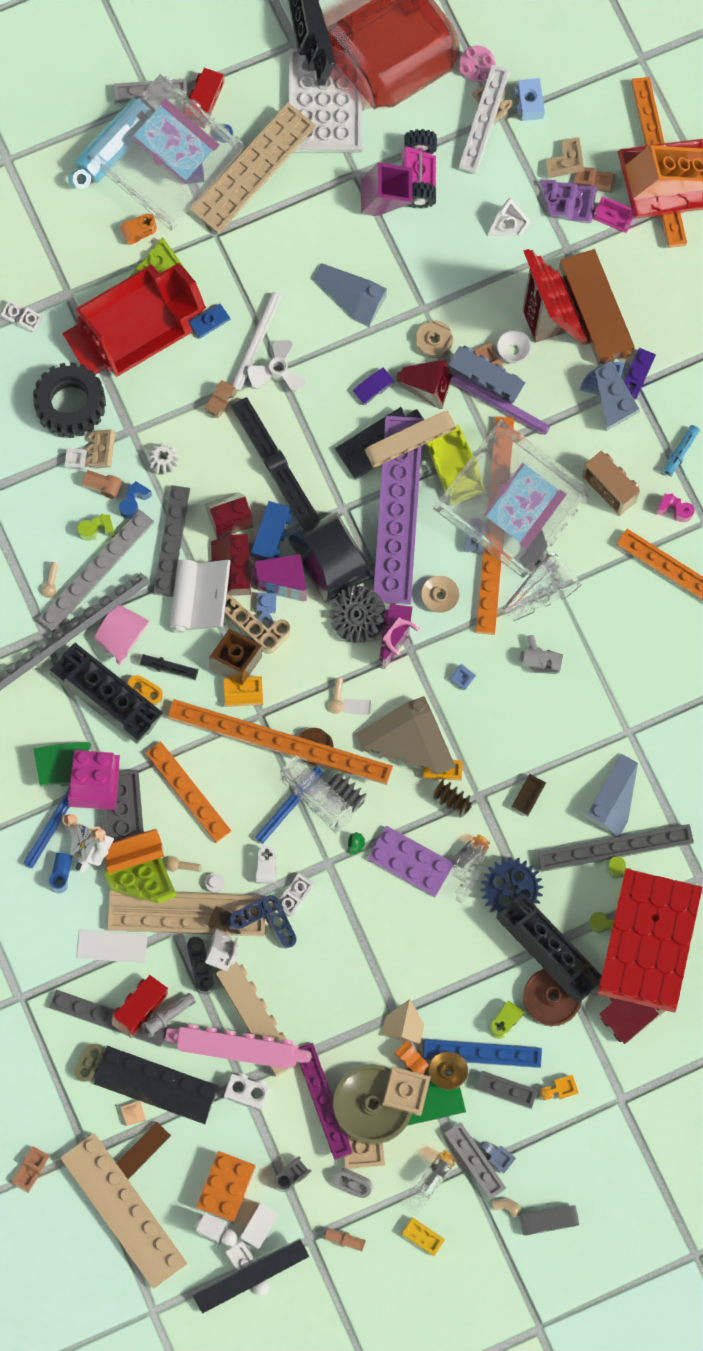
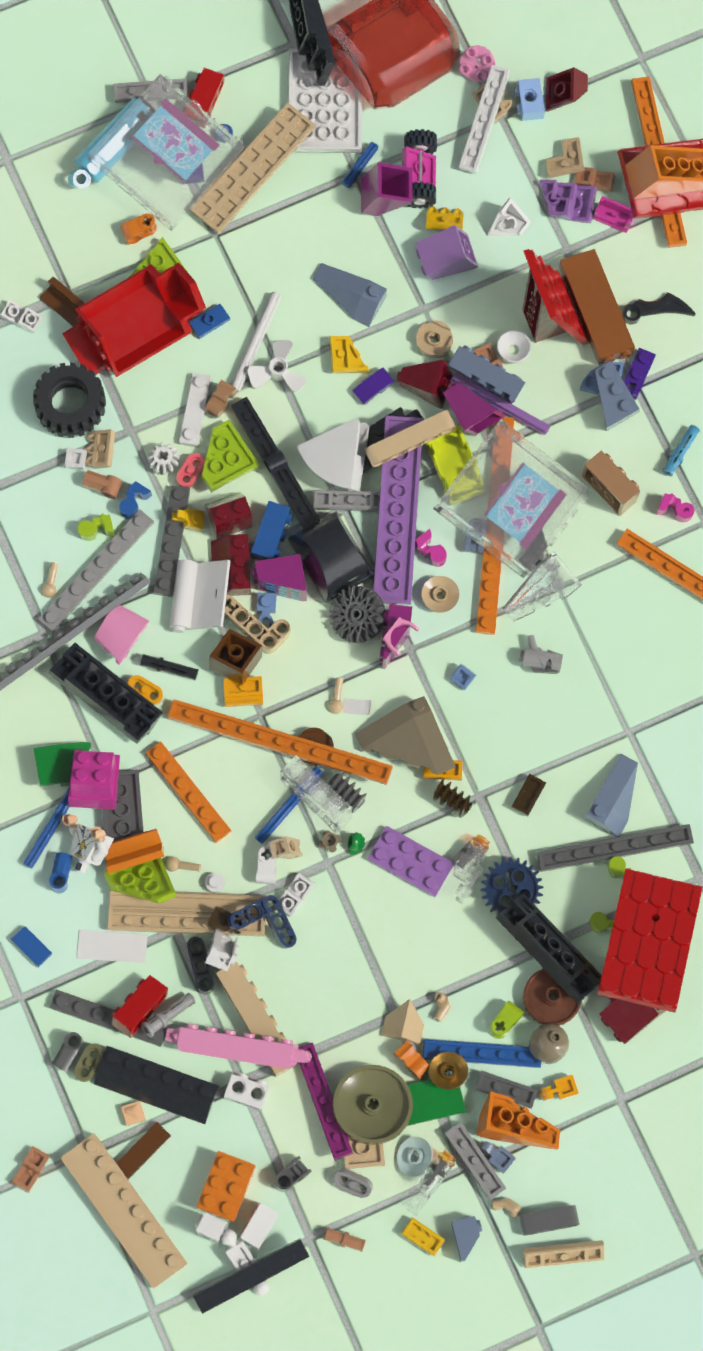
(31, 946): none -> blue tile
(62, 300): none -> reddish brown panel
(67, 1053): none -> dark grey piece
(189, 471): none -> coral plate
(192, 518): none -> yellow plate
(195, 410): none -> white plate
(226, 457): none -> lime plate
(285, 848): none -> tan leg
(327, 835): none -> dark tan plate
(338, 454): none -> white piece
(345, 356): none -> yellow wing
(346, 500): none -> light grey plate
(360, 164): none -> blue axle
(406, 1091): tan tile -> none
(408, 1153): none -> light aqua dish
(436, 553): none -> dark pink leg
(443, 1006): none -> tan arm
(444, 219): none -> yellow plate
(446, 253): none -> medium lavender slope
(466, 1235): none -> sand blue slope
(471, 409): none -> magenta slope
(508, 1122): none -> orange wedge
(549, 1043): none -> dark tan cylinder
(563, 1254): none -> tan plate
(565, 88): none -> dark red slope
(667, 304): none -> black piece

